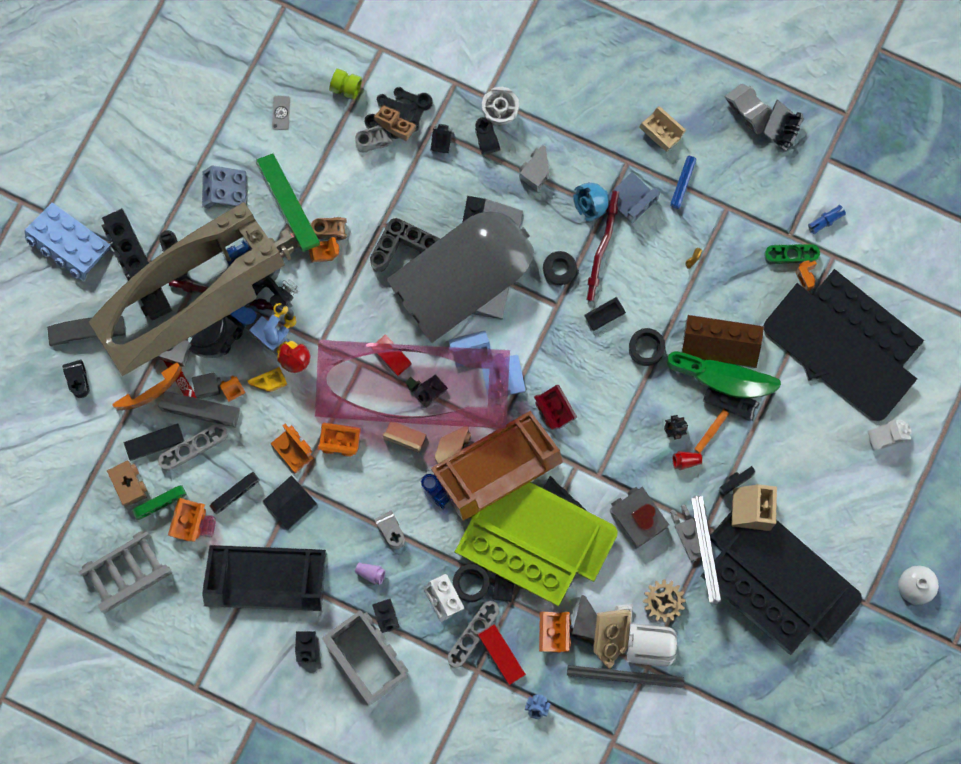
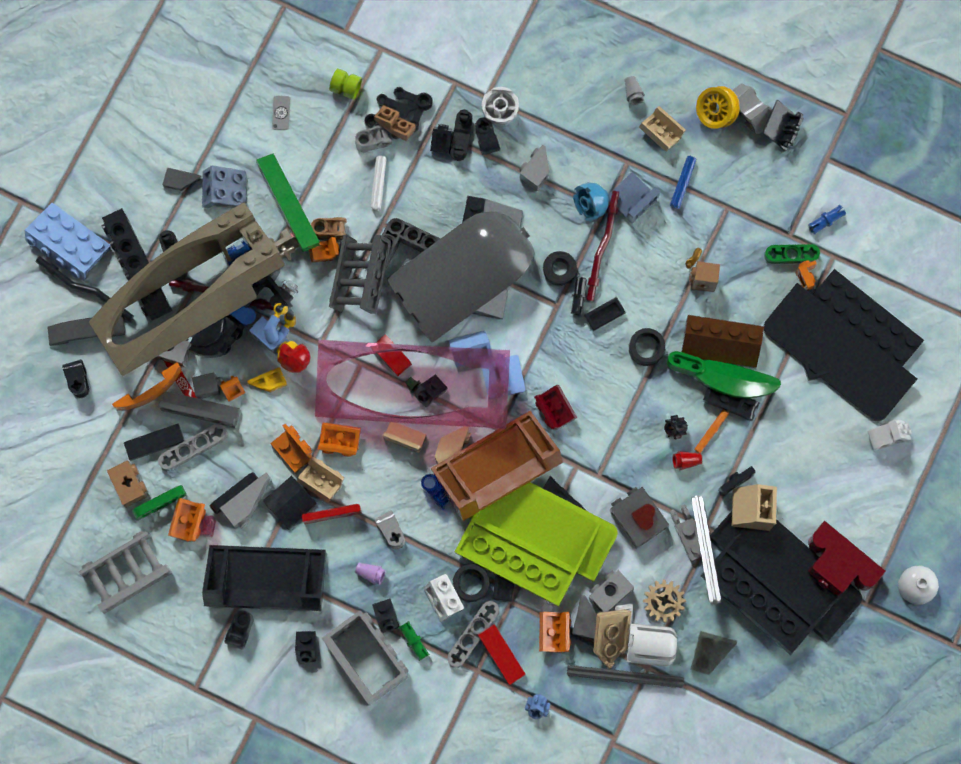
(53, 271): none -> black bar
(179, 179): none -> dark grey tile
(239, 630): none -> black piece
(243, 505): none -> light grey slope
(321, 479): none -> tan bracket
(331, 513): none -> red tile
(374, 278): none -> dark grey fence
(378, 183): none -> white axle
(414, 640): none -> green pin
(461, 135): none -> black piece
(579, 296): none -> black axle
(621, 586): none -> light grey brick
(633, 91): none -> light grey cone
(704, 276): none -> medium nougat brick
(707, 109): none -> yellow wheel
(710, 652): none -> clear smoke wing
(841, 562): none -> dark red brick

